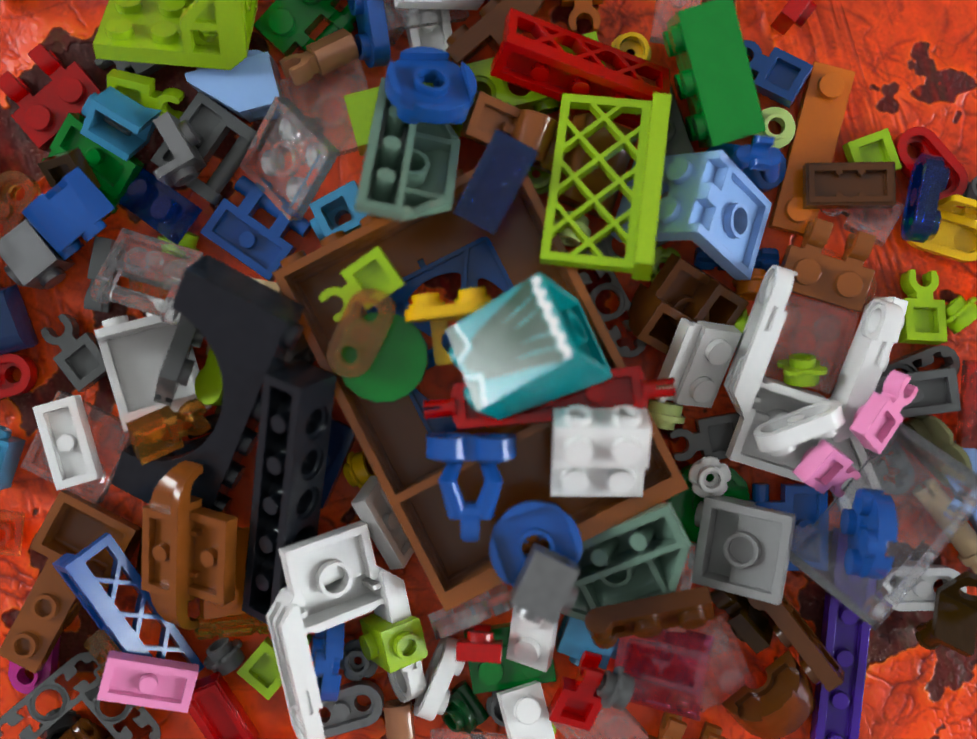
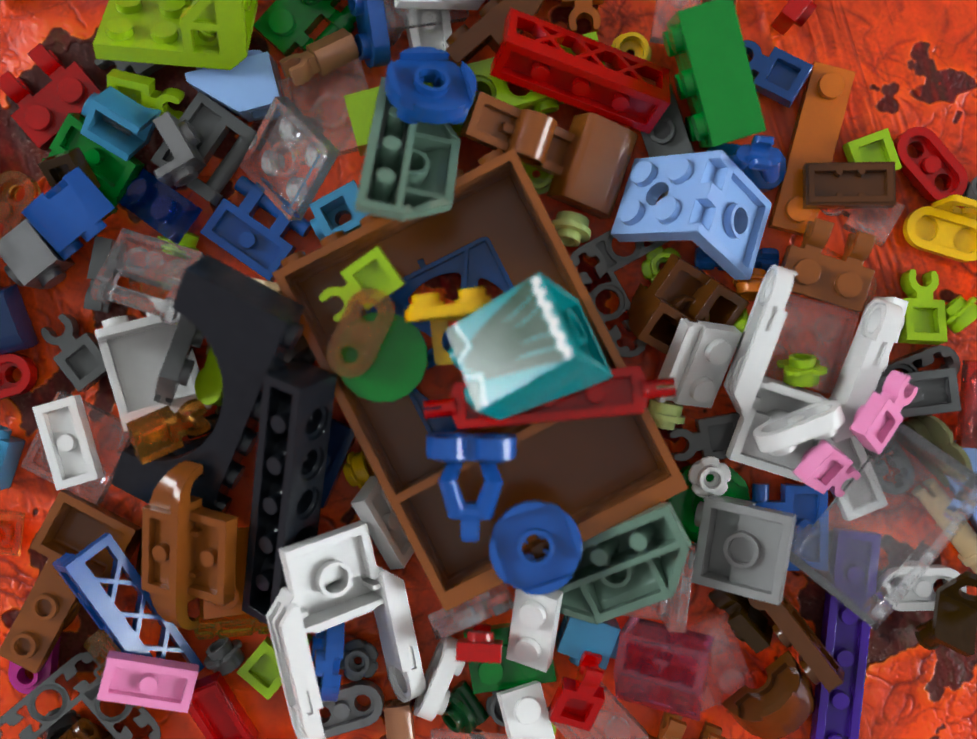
(392, 644): lime bracket -> none
(496, 182): clear blue plate -> none
(545, 586): flat silver brick -> none
(599, 451): white plate -> none
(616, 689): dark grey plate -> none
(646, 186): lime fence -> none
(649, 616): reddish brown plate -> none
(786, 122): yellowish green plate -> none
(869, 528): blue plate -> none
(926, 183): clear blue plate -> none

